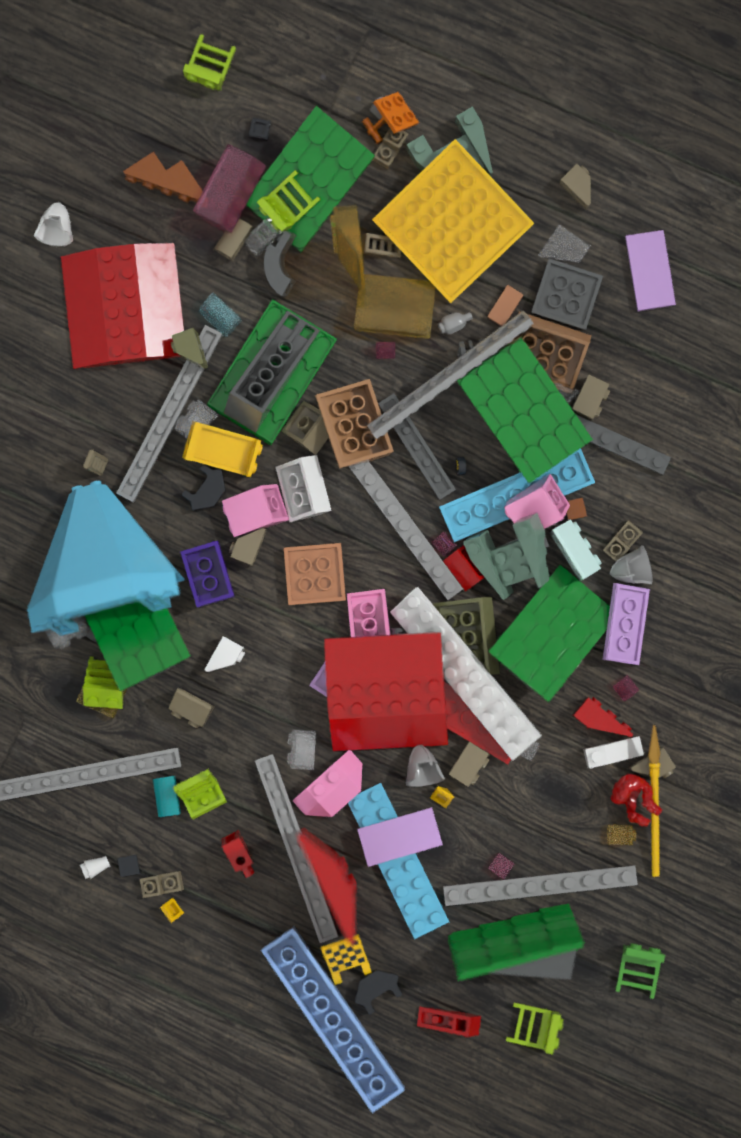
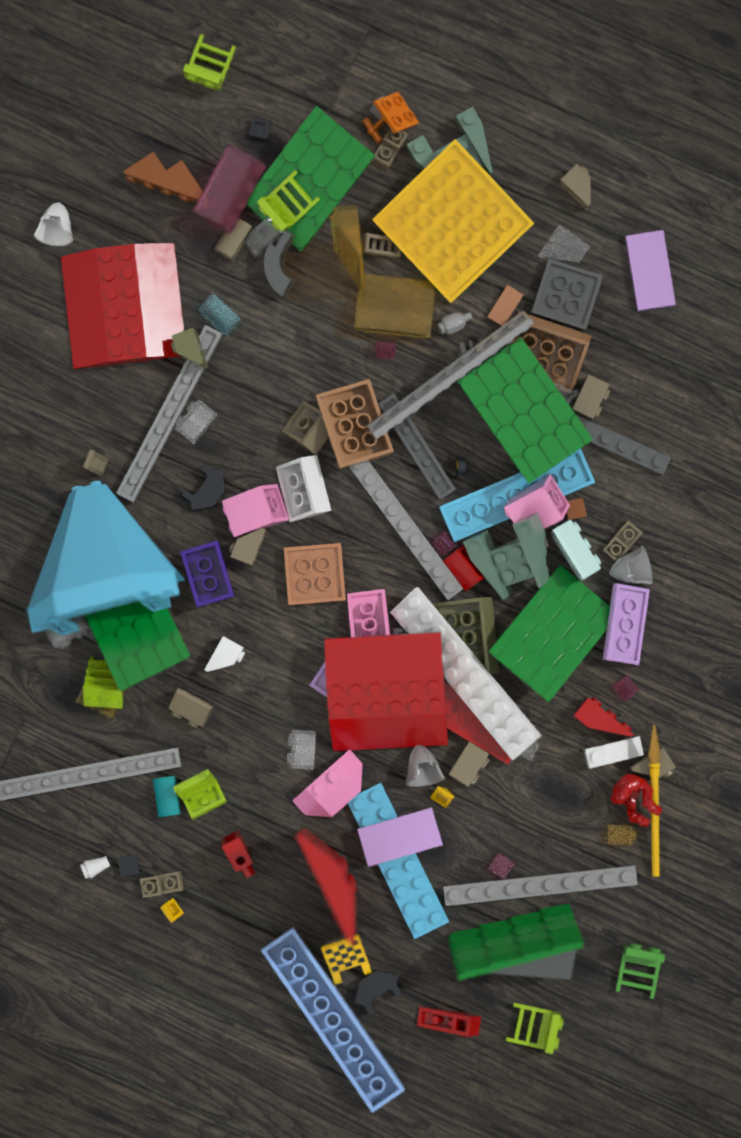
(222, 449): yellow panel -> none
(271, 372): piece -> none
(289, 829): light grey plate -> none

